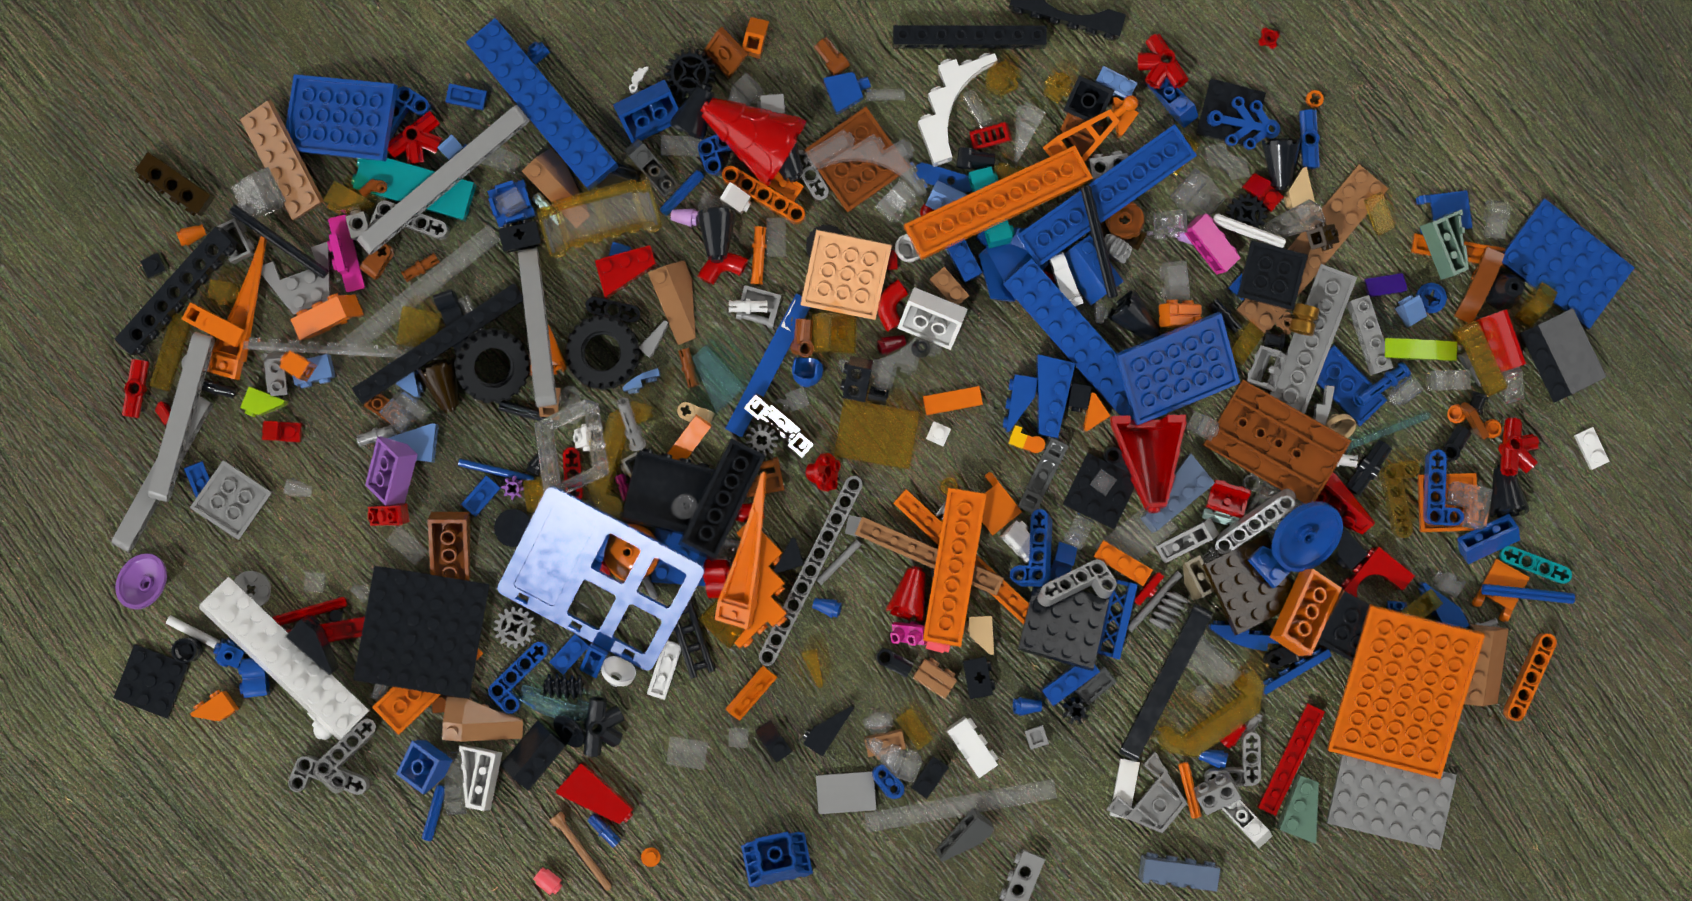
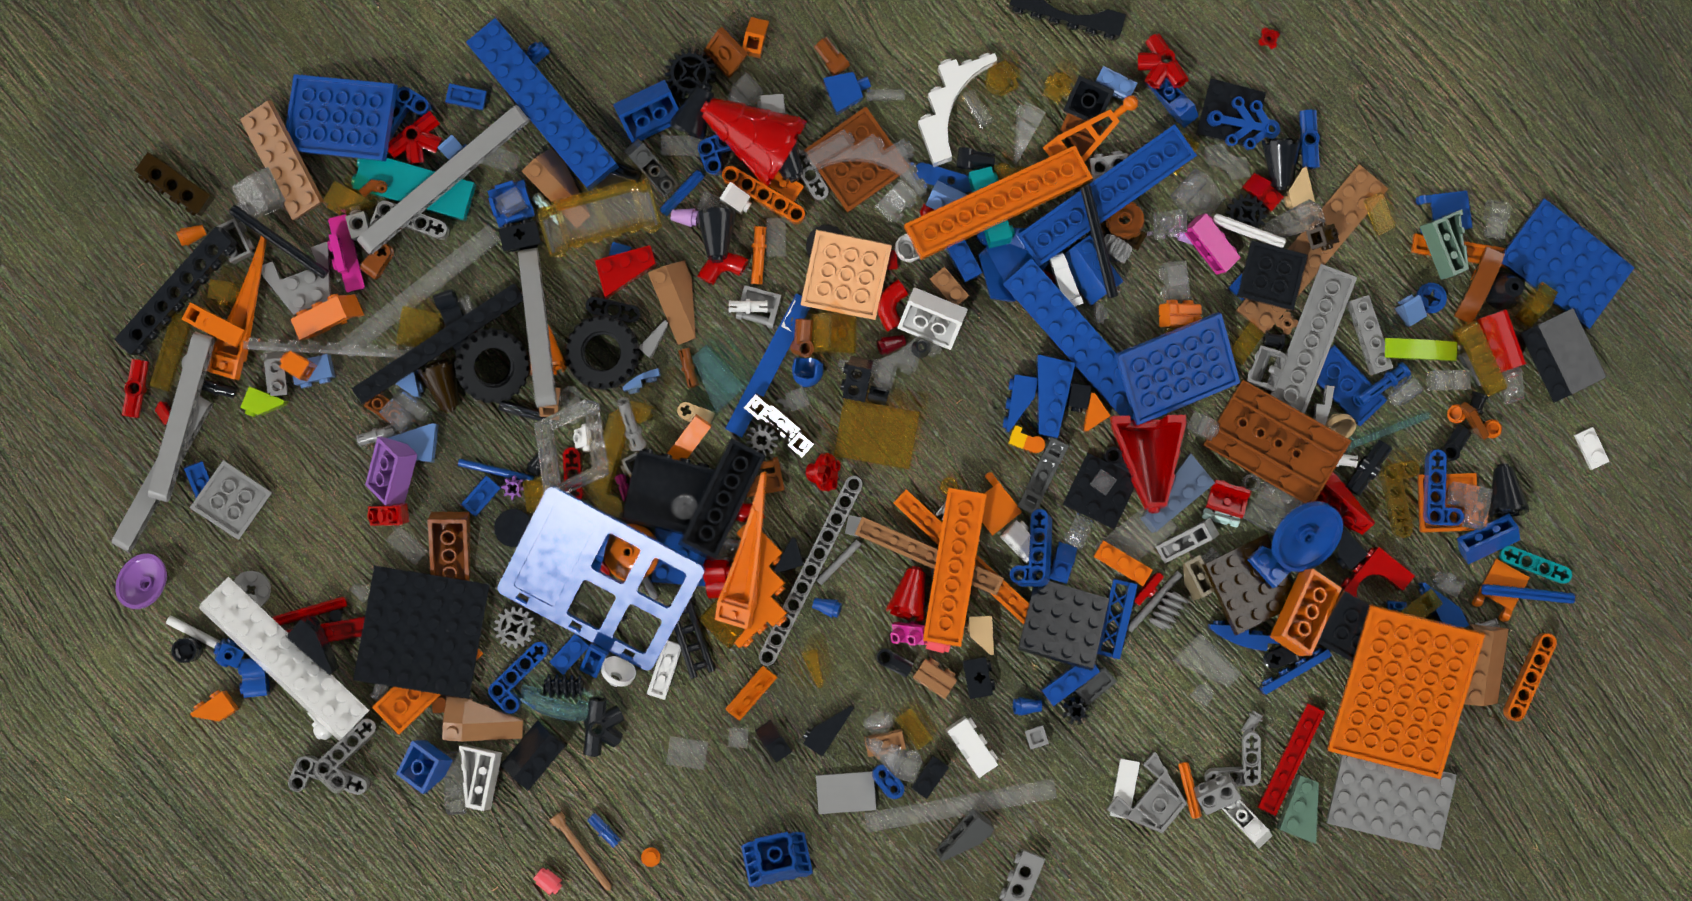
(151, 681): black plate -> none
(153, 265): black plate -> none
(281, 431): red slope -> none
(297, 489): clear cone -> none
(314, 582): clear tile -> none
(420, 267): dark orange pin -> none
(434, 812): blue axle -> none
(569, 731): black dish -> none
(593, 793): red slope -> none
(638, 77): white piece -> none
(938, 433): white plate -> none
(952, 400): orange tile -> none
(969, 37): black brick -> none
(1006, 130): red slope -> none
(1090, 578): light grey beam -> none
(1125, 119): orange slope -> none
(1134, 316): black cone -> none
(1166, 682): black beam -> none
(1179, 872): sand blue wedge -> none
(1214, 757): blue cone -> none
(1219, 723): clear yellow windscreen -> none
(1228, 318): black pin -> none
(1232, 739): red cone -> none
(1258, 513): light grey beam -> none
(1304, 319): pearl gold wheel -> none
(1320, 100): orange bush -> none
(1385, 285): dark purple slope -> none
(1516, 448): red piece -> none

